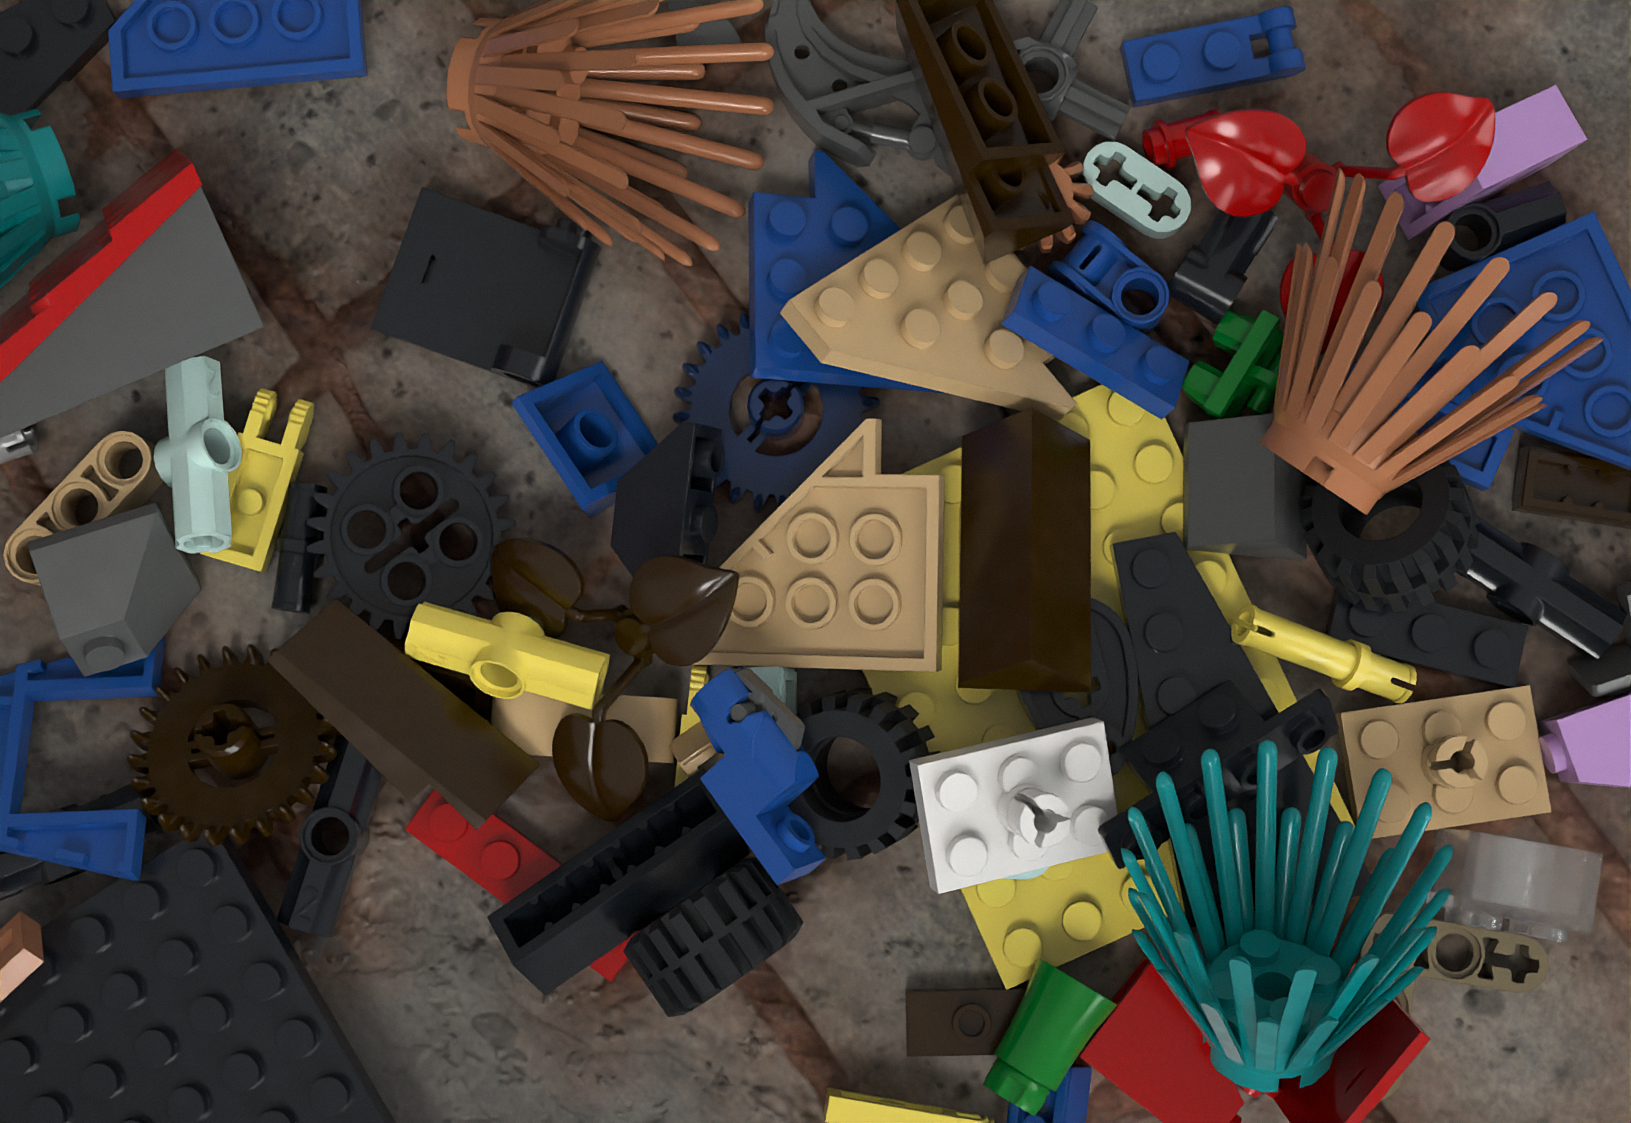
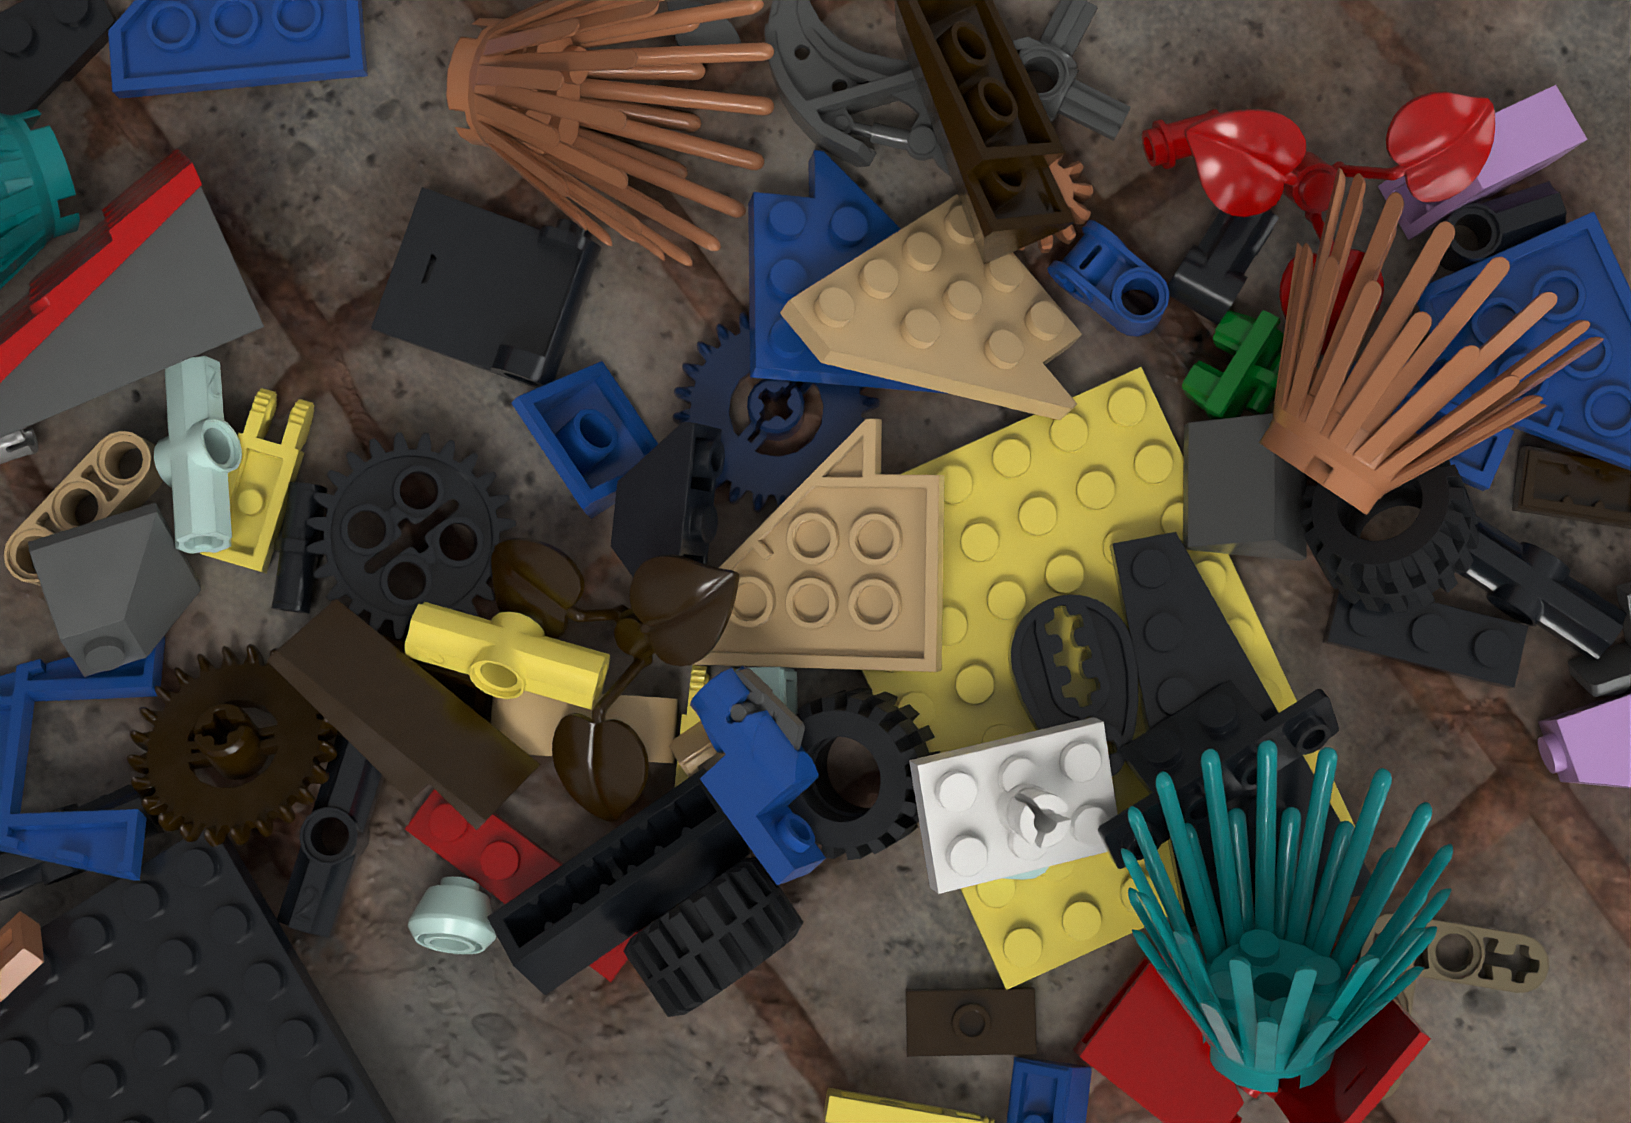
(453, 918): none -> light aqua cone
(1025, 557): dark brown slope -> none
(1045, 1037): green plant -> none
(1095, 342): blue plate -> none
(1144, 178): light aqua beam -> none
(1210, 57): blue plate -> none
(1346, 662): light yellow pin -> none
(1460, 753): tan plate -> none
(1530, 882): clear brick -> none

